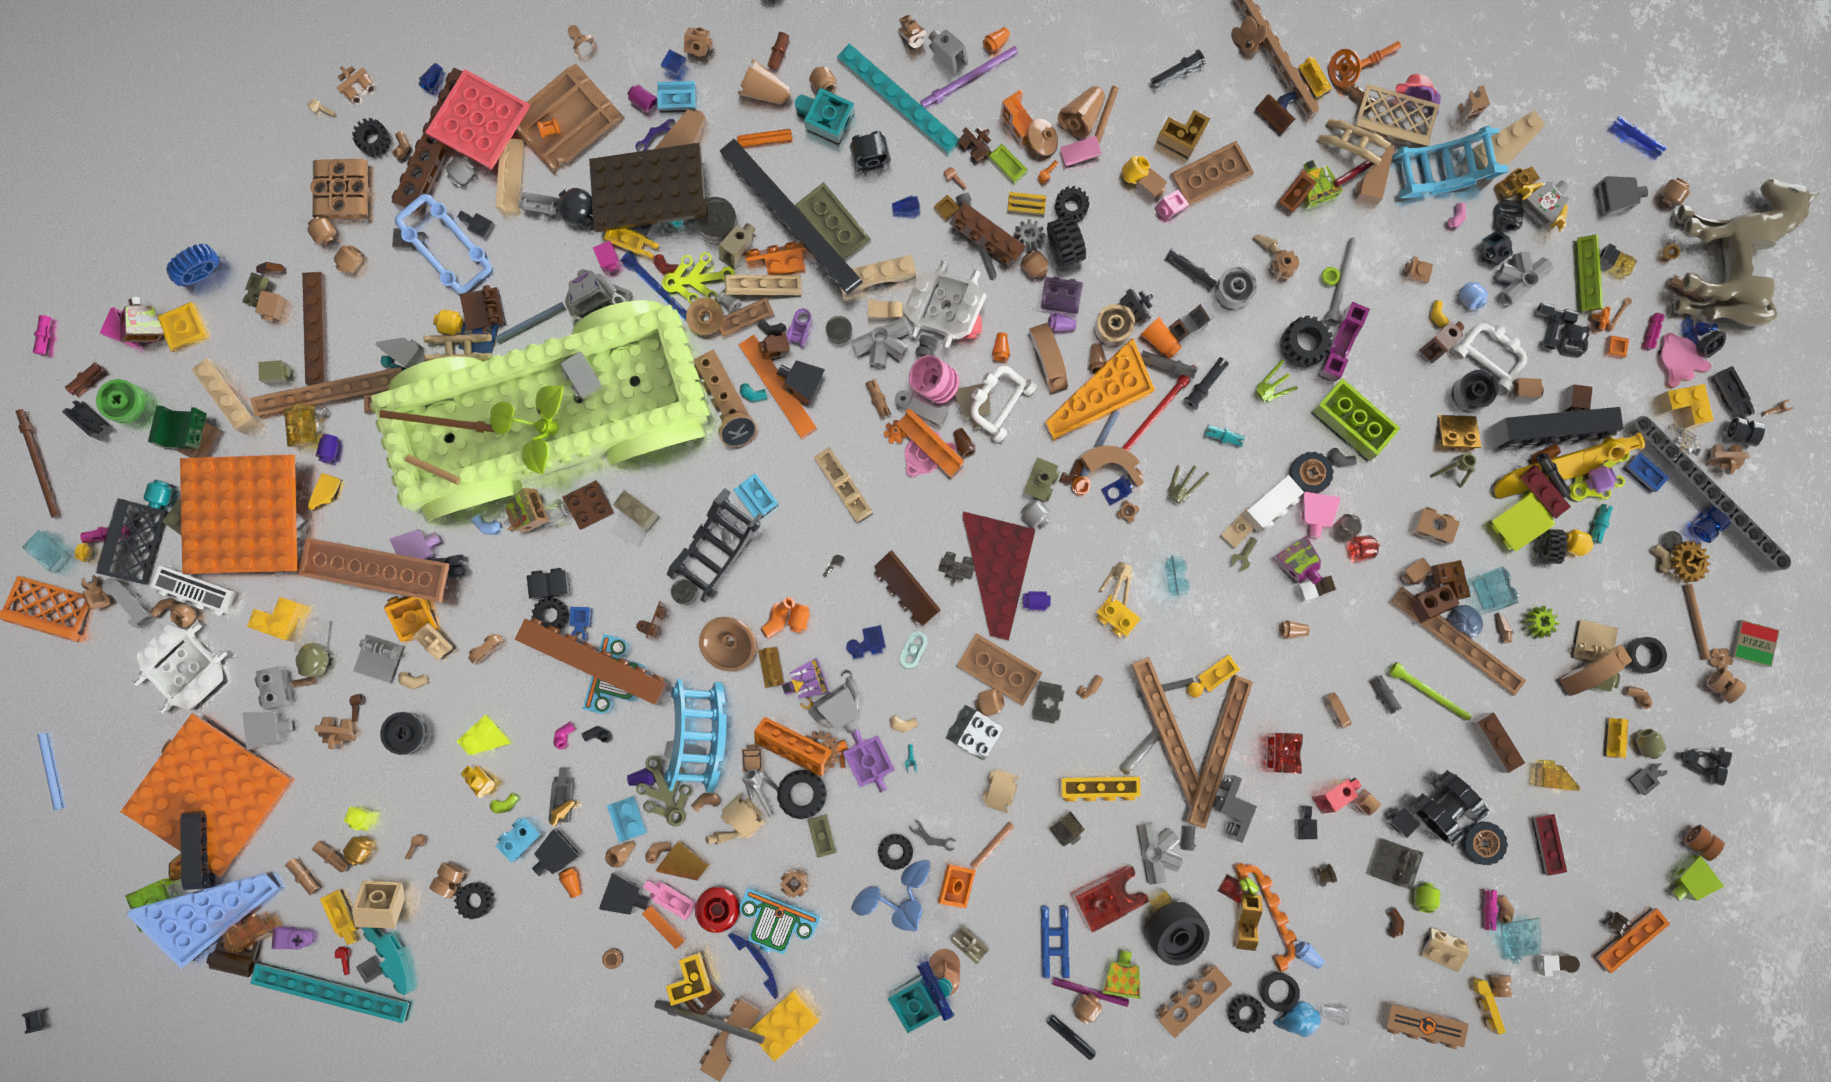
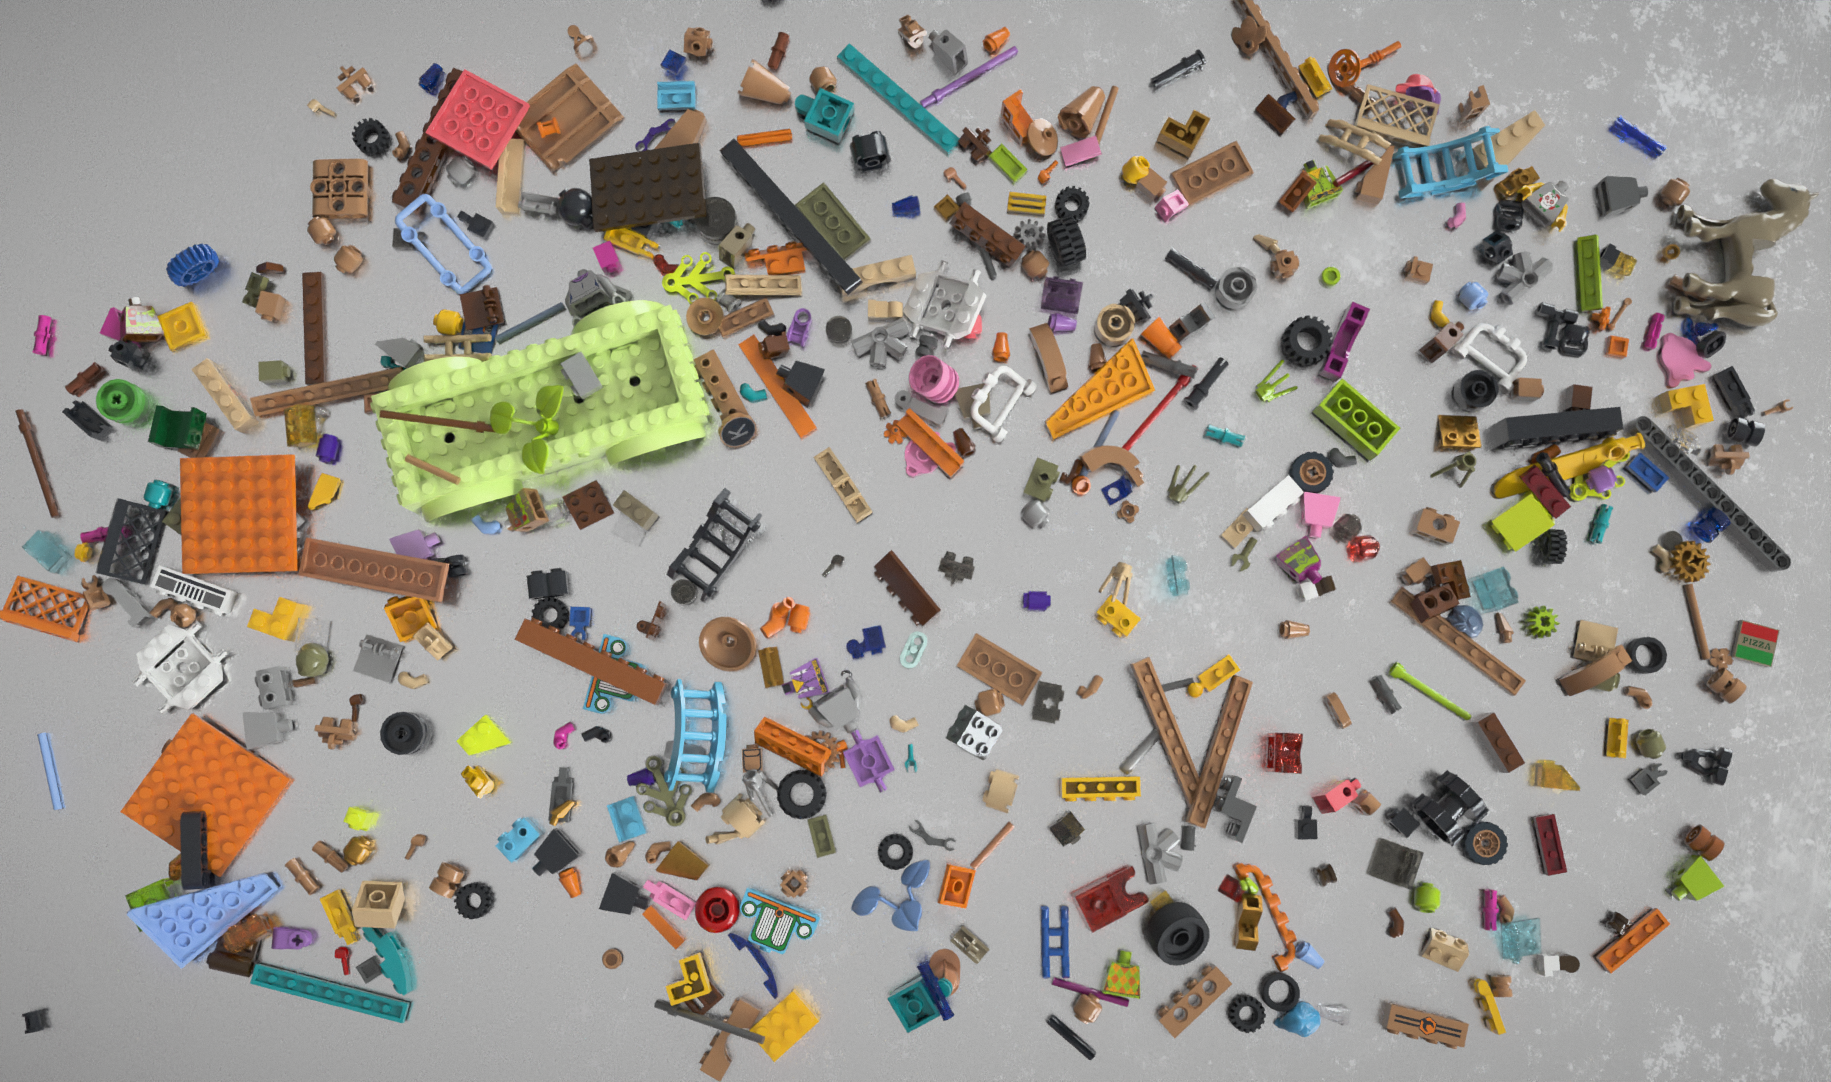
(128, 355): none -> black piece
(490, 644): medium nougat plate -> none
(503, 806): lime arm -> none
(630, 260): clear blue piece -> none
(642, 98): magenta brick -> none
(755, 496): medium azure plate -> none
(1000, 562): dark red wing -> none
(1333, 315): light grey piece -> none
(1578, 542): yellow head -> none

